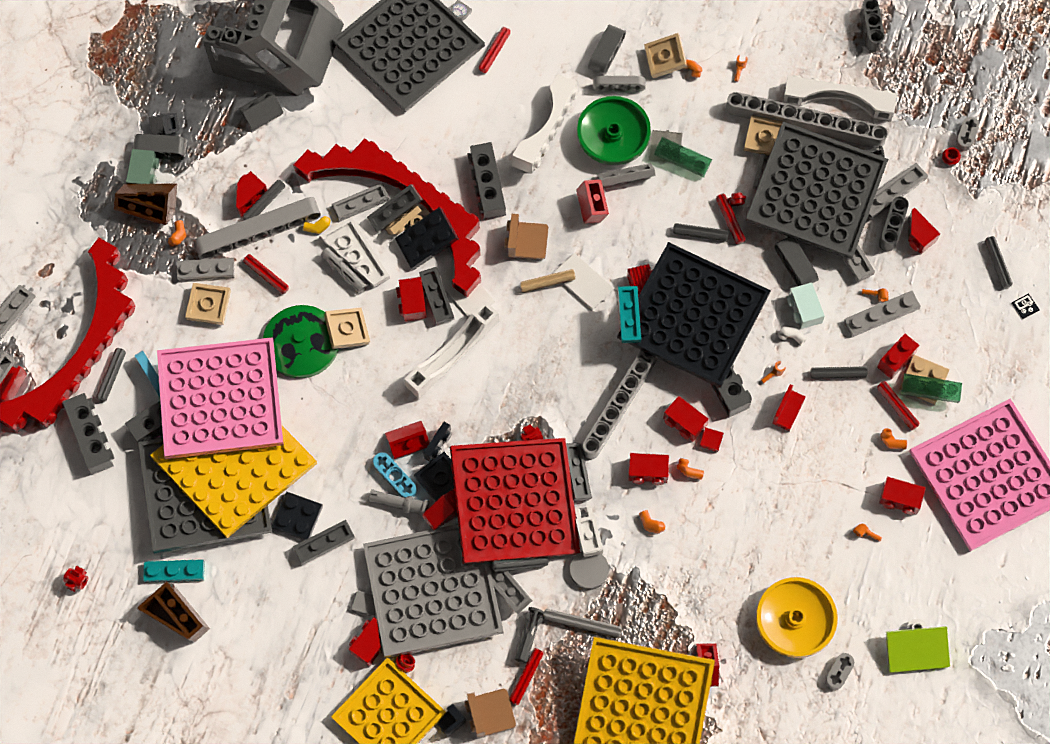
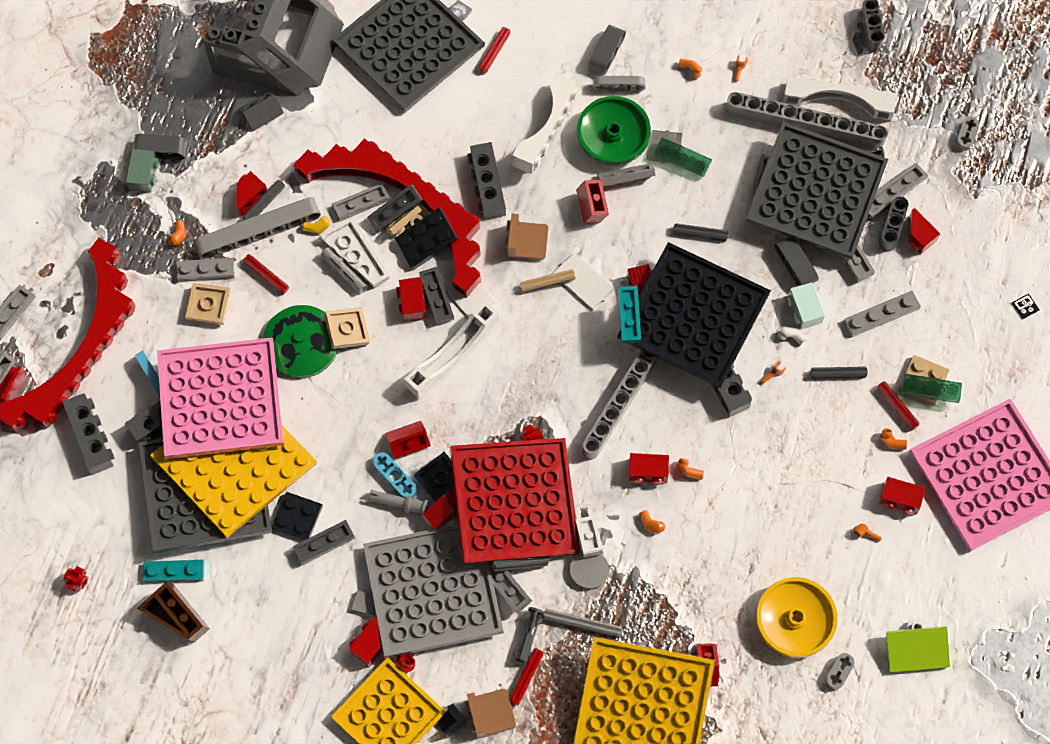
(111, 374): dark grey axle -> none
(147, 201): reddish brown wedge -> none
(164, 124): black panel -> none
(434, 448): black plate -> none
(578, 472): dark grey plate -> none
(665, 55): tan plate -> none
(685, 419): red brick -> none
(711, 439): red tile -> none
(730, 219): red axle -> none
(737, 199): red plate -> none
(762, 135): tan plate -> none
(788, 409): red panel -> none
(881, 293): orange hand -> none
(898, 356): red brick -> none
(951, 152): red plate -> none
(998, 262): dark grey axle -> none

